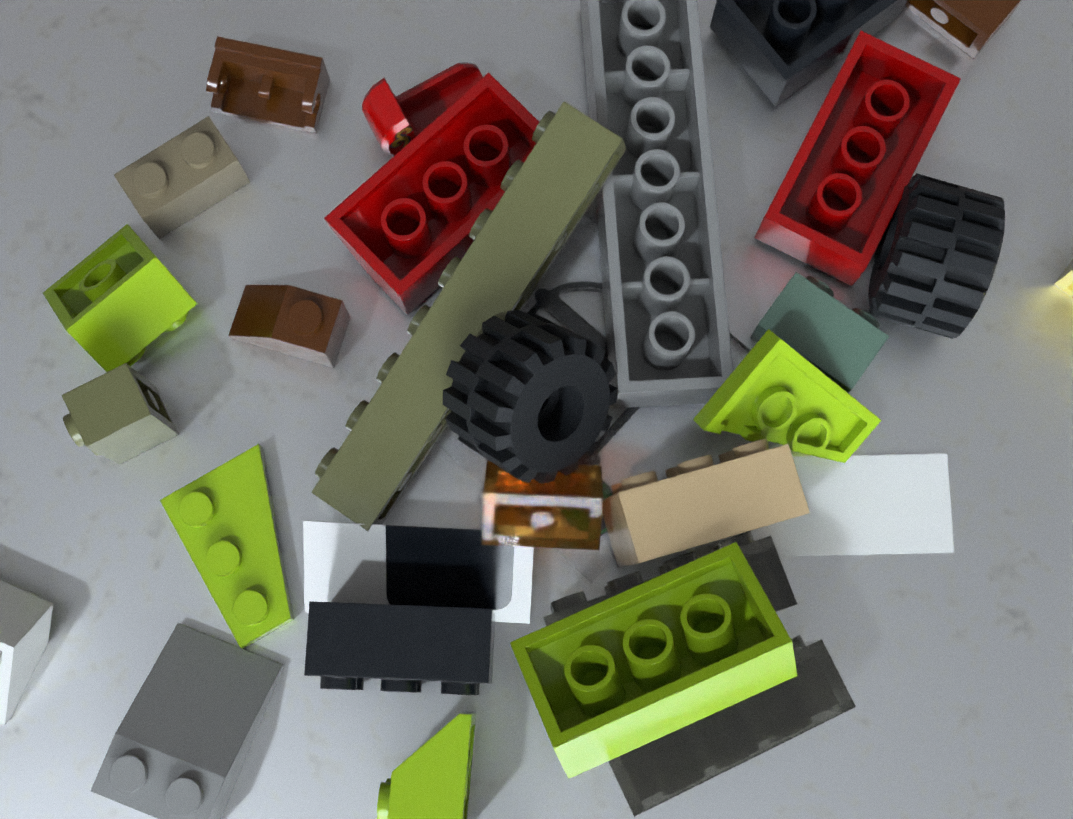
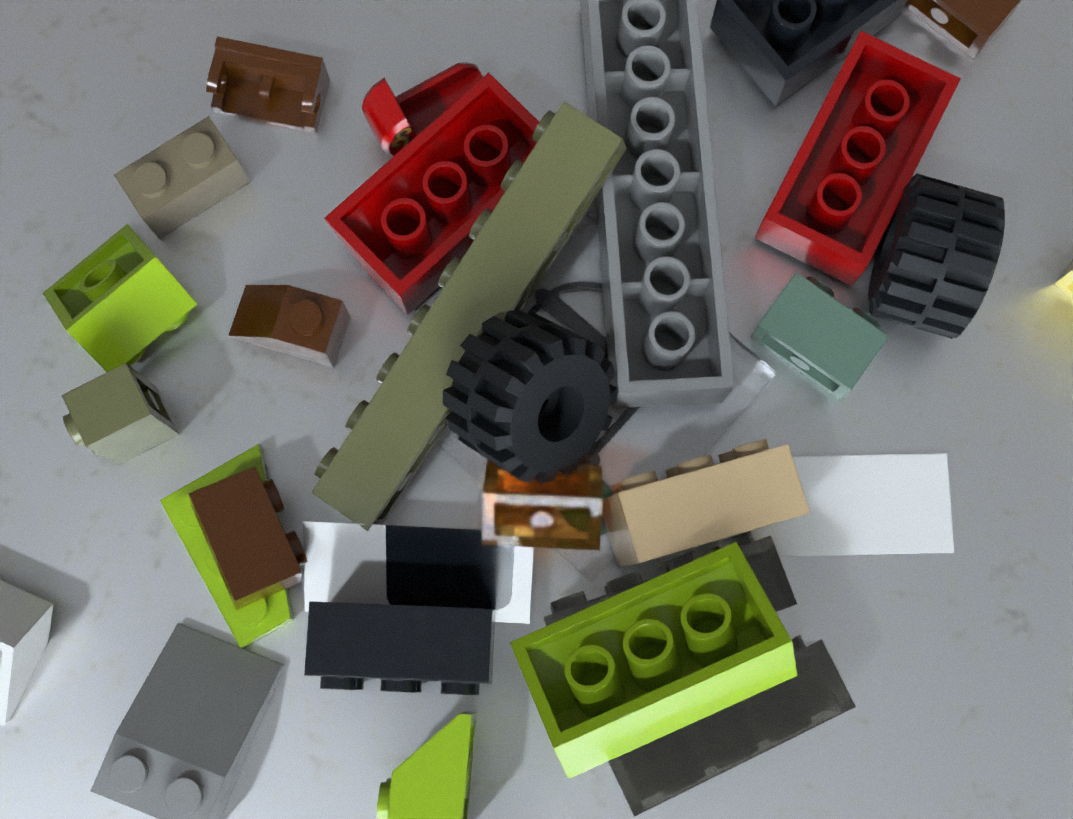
(247, 536): none -> reddish brown brick
(789, 402): lime wing -> none

